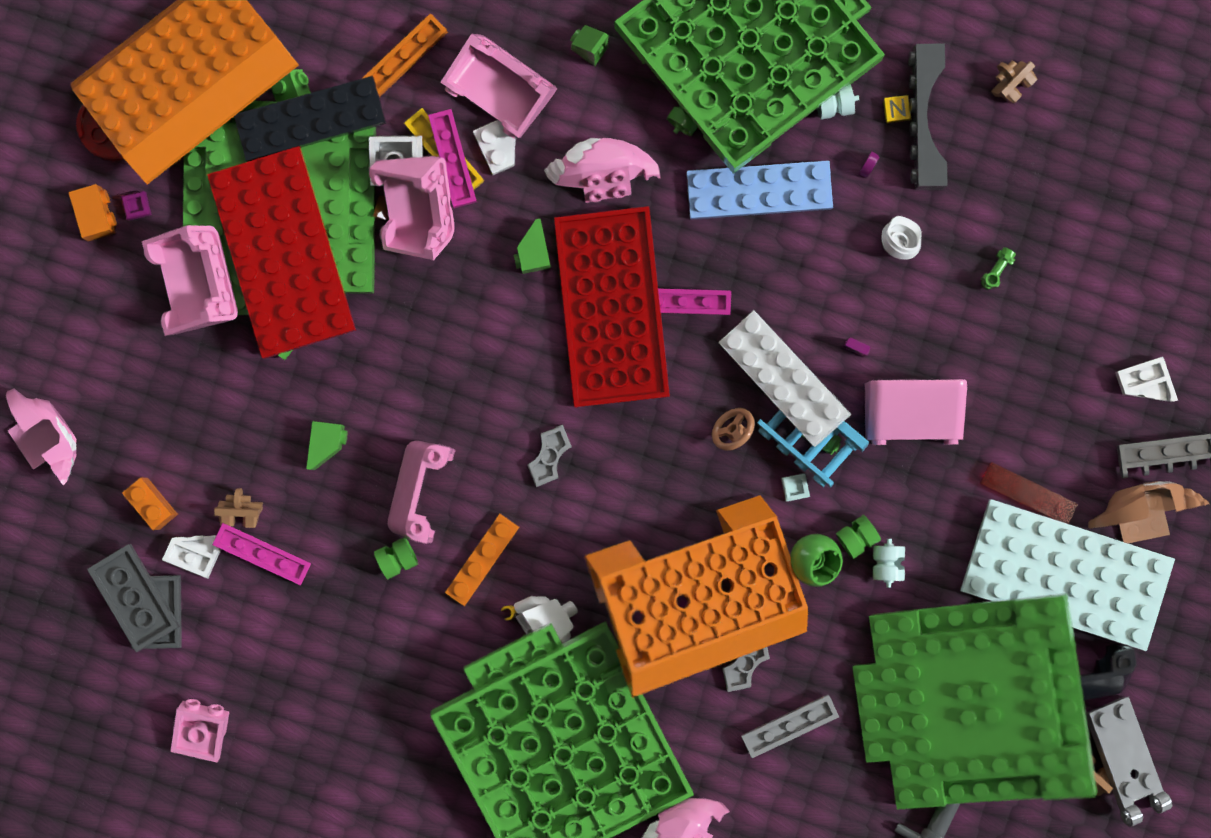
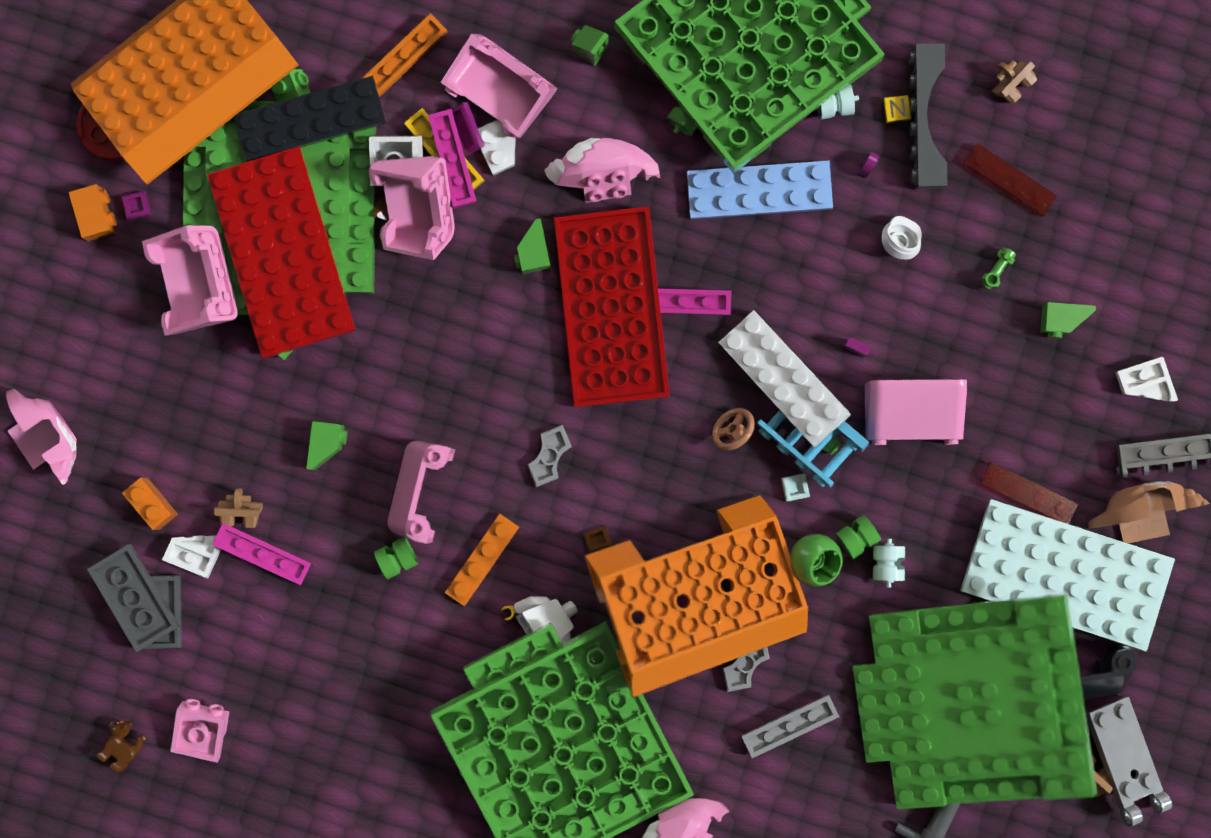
(120, 748): none -> reddish brown animal
(467, 129): none -> magenta tile
(597, 539): none -> reddish brown slope
(1010, 180): none -> clear red plate
(1063, 318): none -> bright green slope

